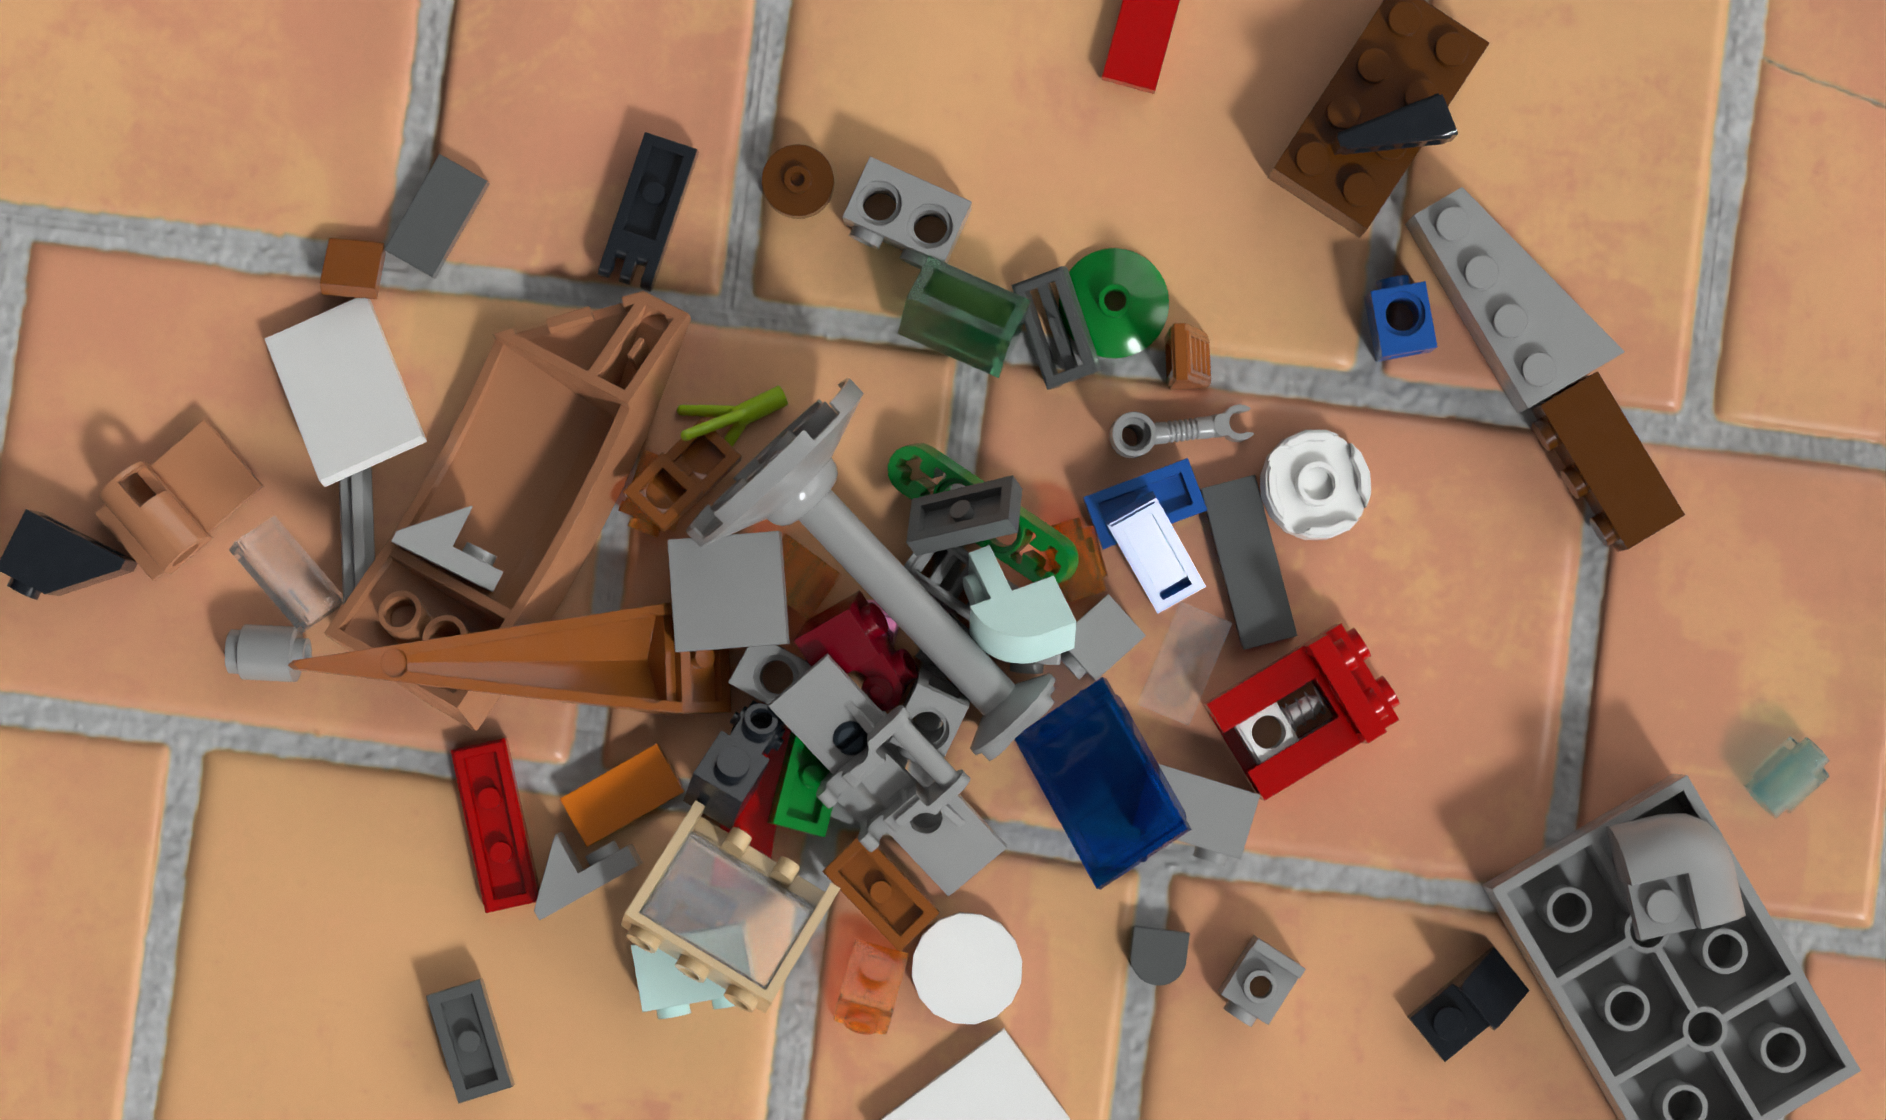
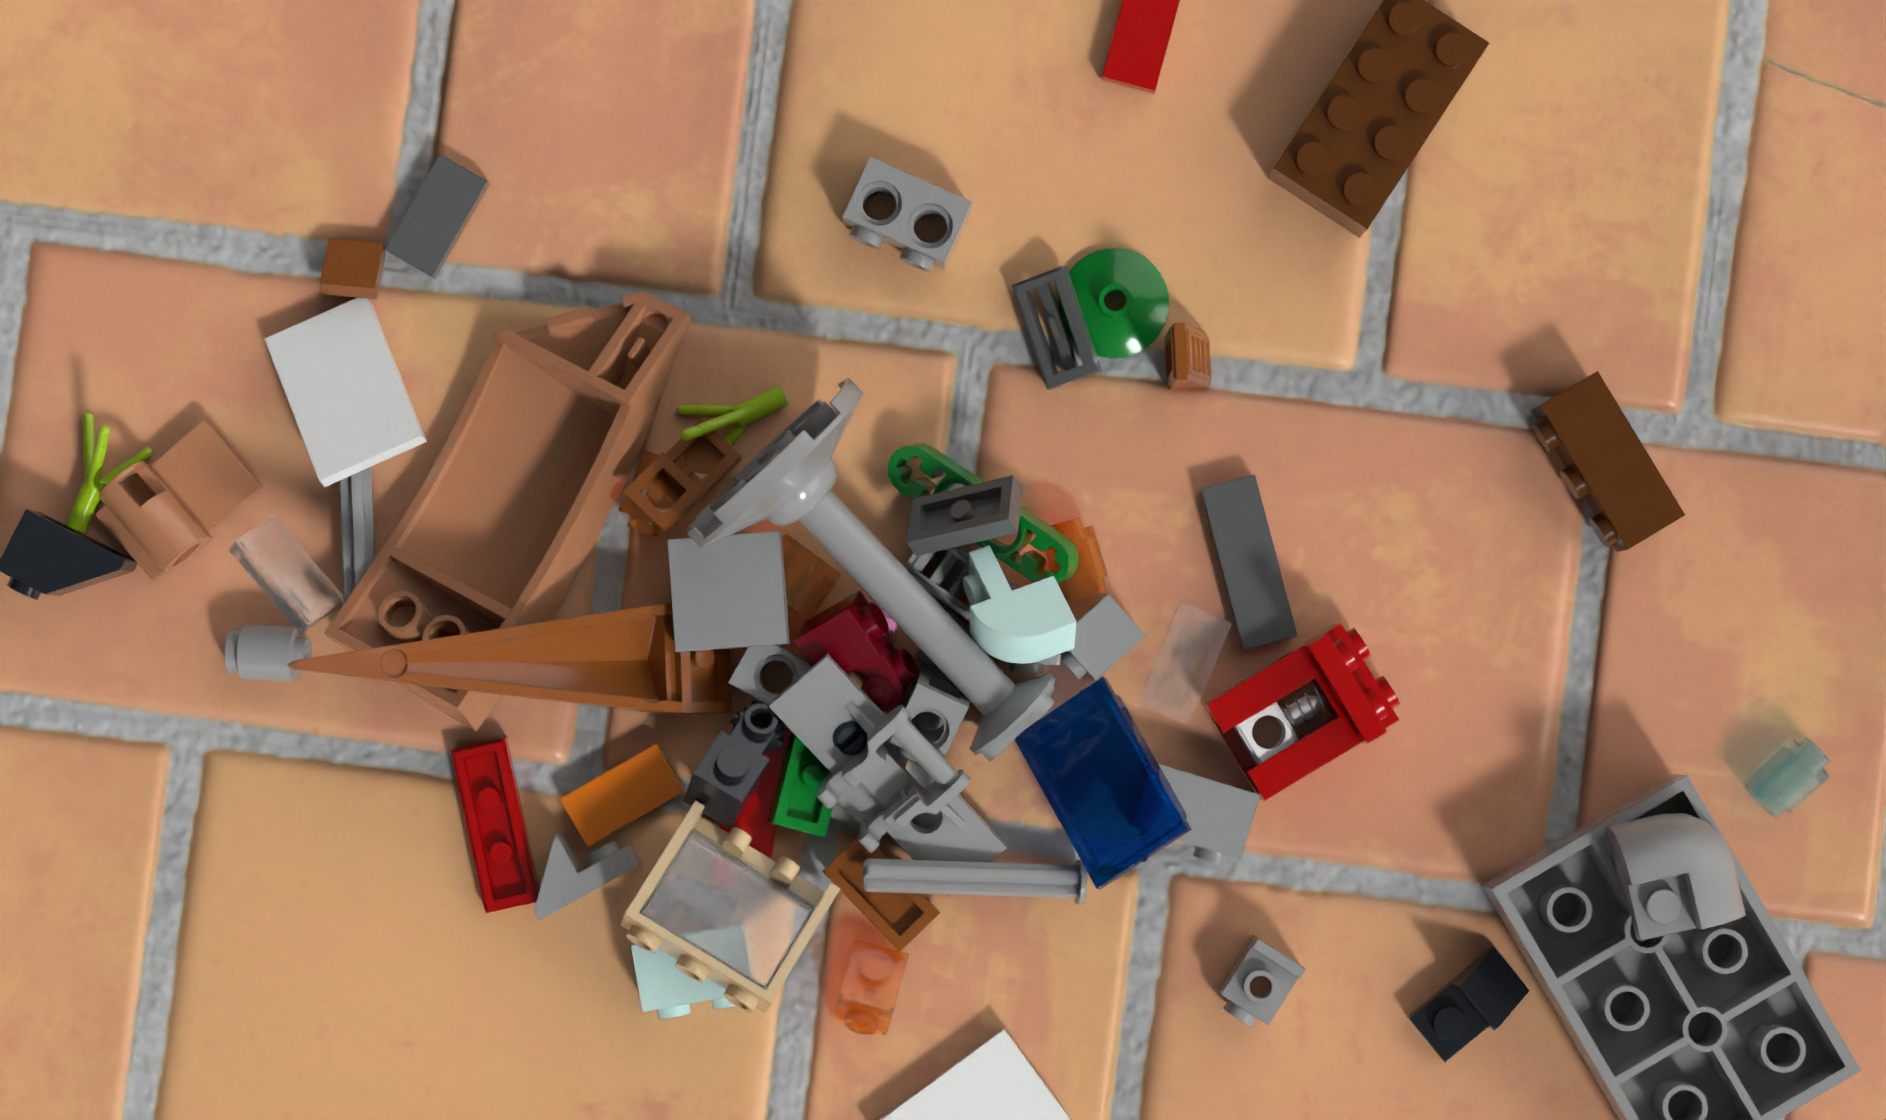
(93, 460): none -> lime plant
(435, 543): light grey slope -> none
(470, 1040): dark grey plate -> none
(649, 209): black hinge -> none
(798, 181): reddish brown wheel -> none
(963, 316): clear green brick -> none
(967, 968): white tile -> none
(975, 878): none -> light grey axle
(1154, 552): tile -> none
(1158, 954): dark grey tile -> none
(1163, 432): light grey brick -> none
(1172, 485): blue plate -> none
(1315, 485): white tile -> none
(1392, 343): blue brick -> none
(1411, 126): black slope -> none
(1508, 302): light grey wedge -> none

